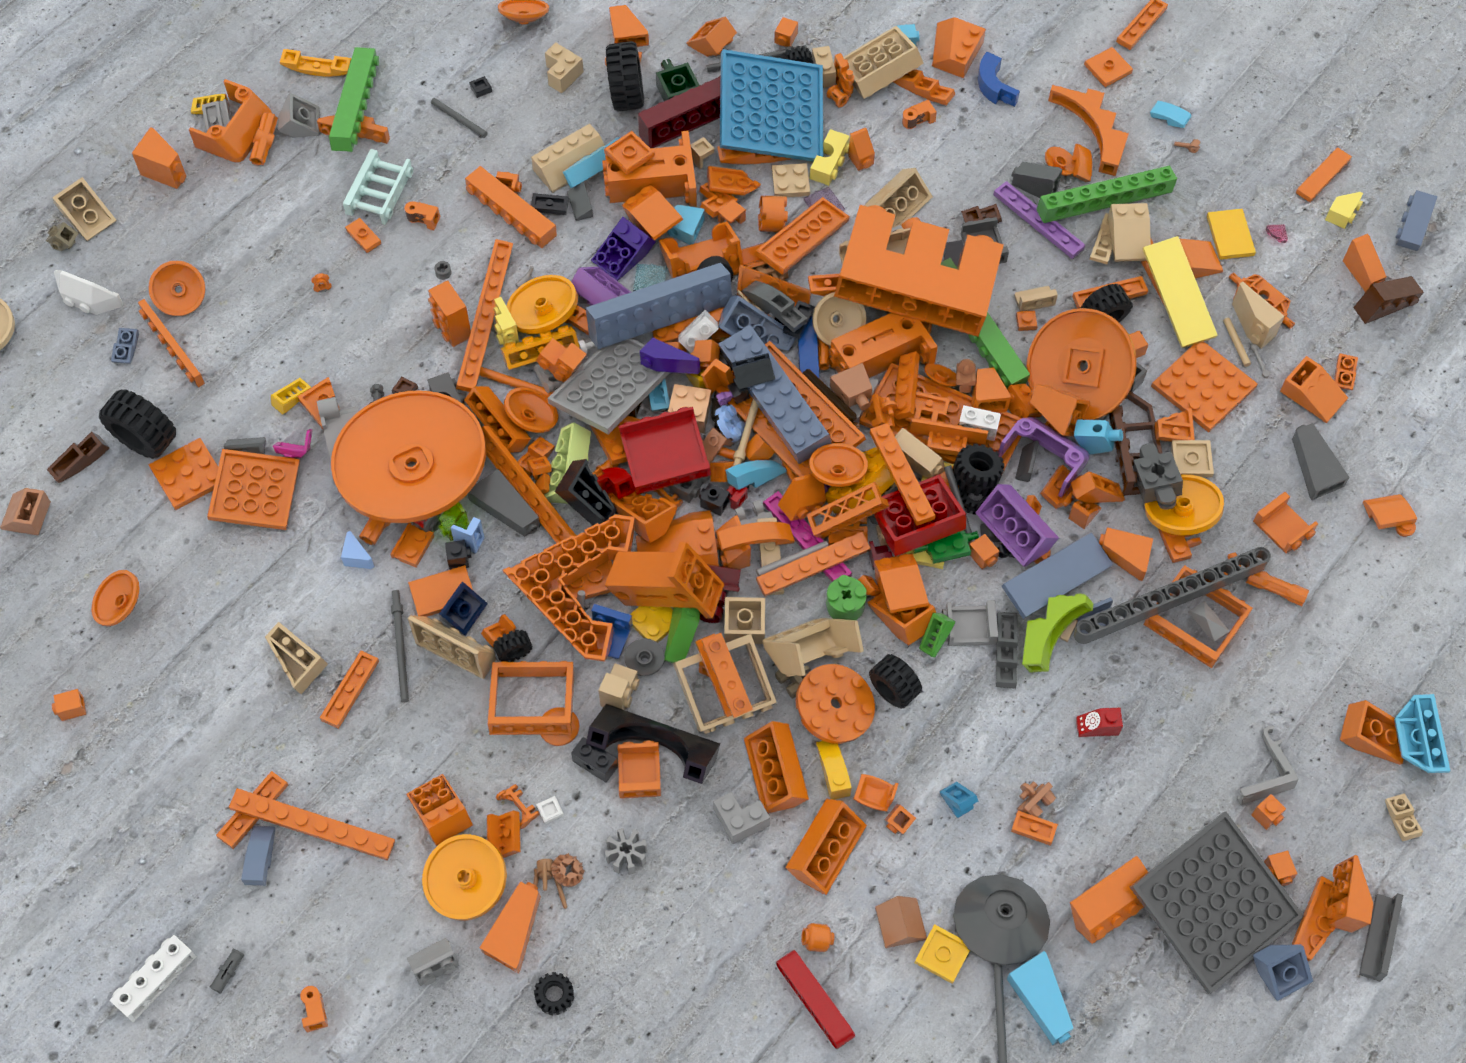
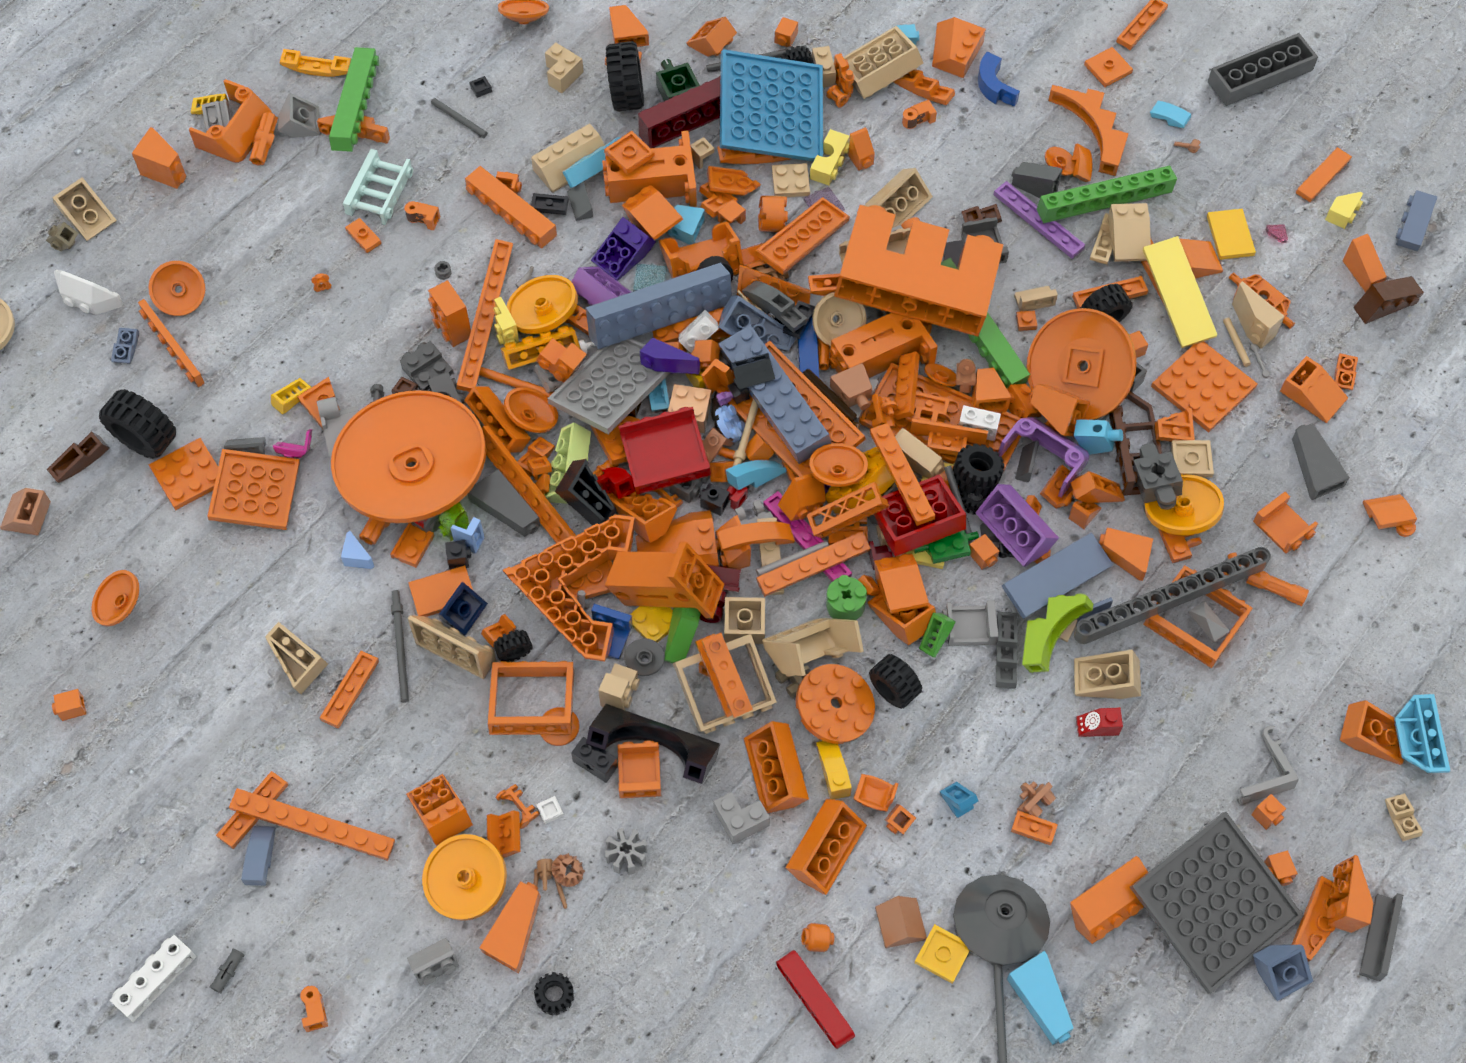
(424, 364): none -> dark grey plate
(1108, 675): none -> tan slope
(1262, 69): none -> dark grey brick

